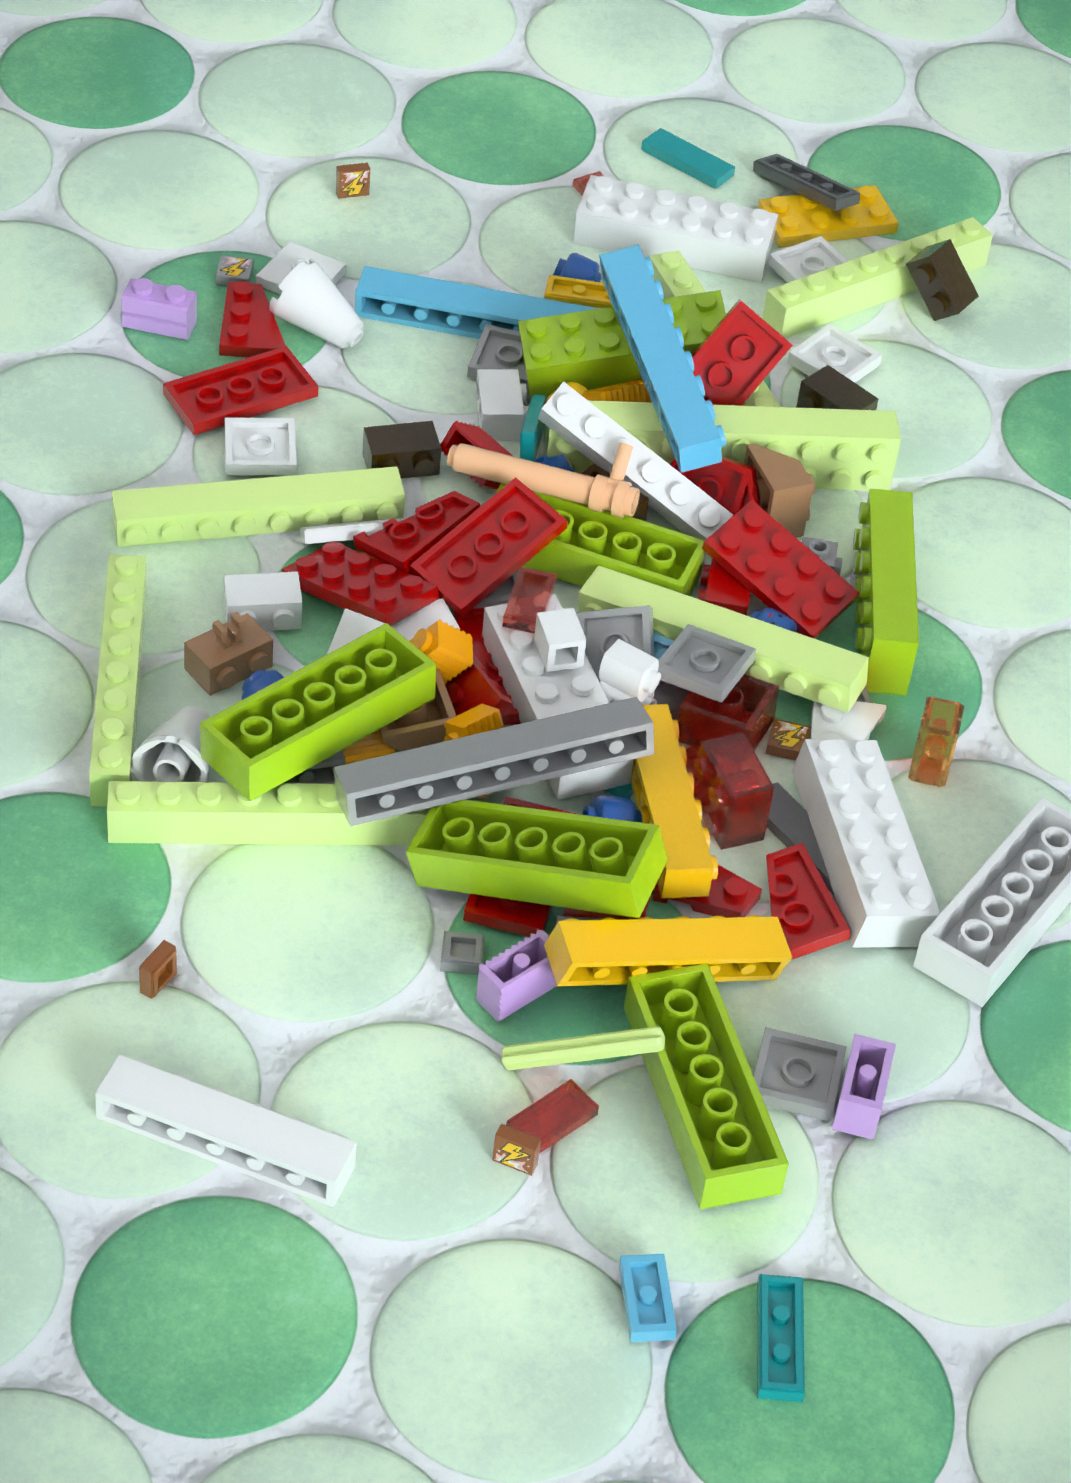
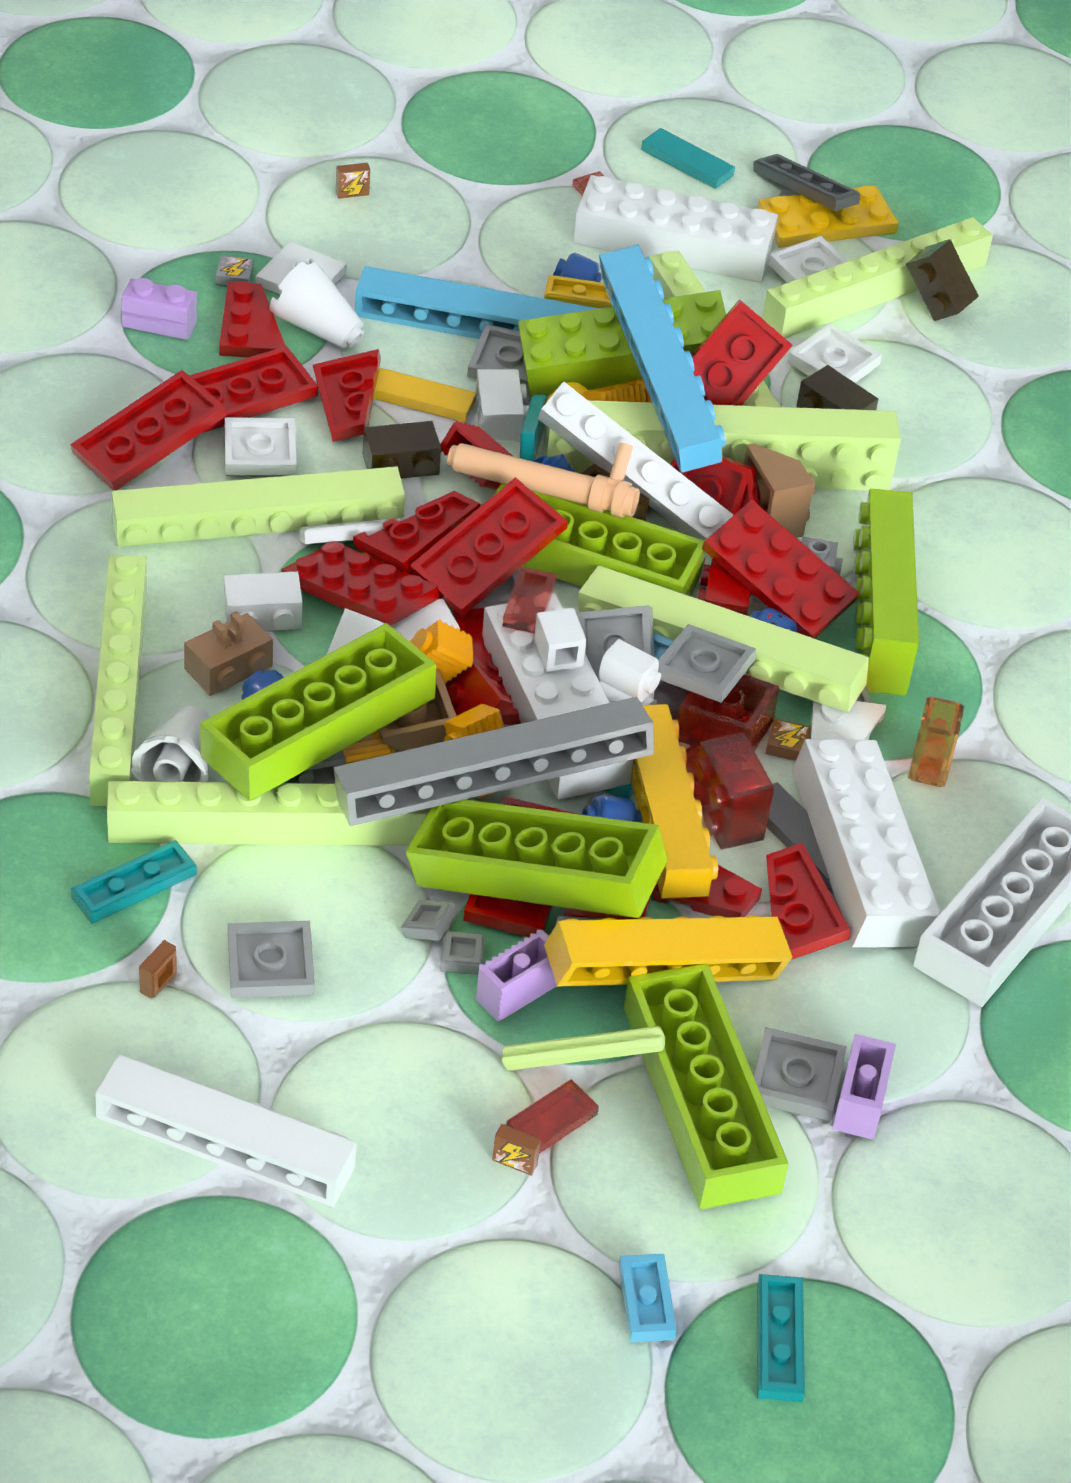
(133, 881): none -> teal tile
(148, 430): none -> red plate
(270, 959): none -> light grey plate
(348, 392): none -> red wing
(424, 395): none -> yellow tile
(429, 920): none -> light grey tile

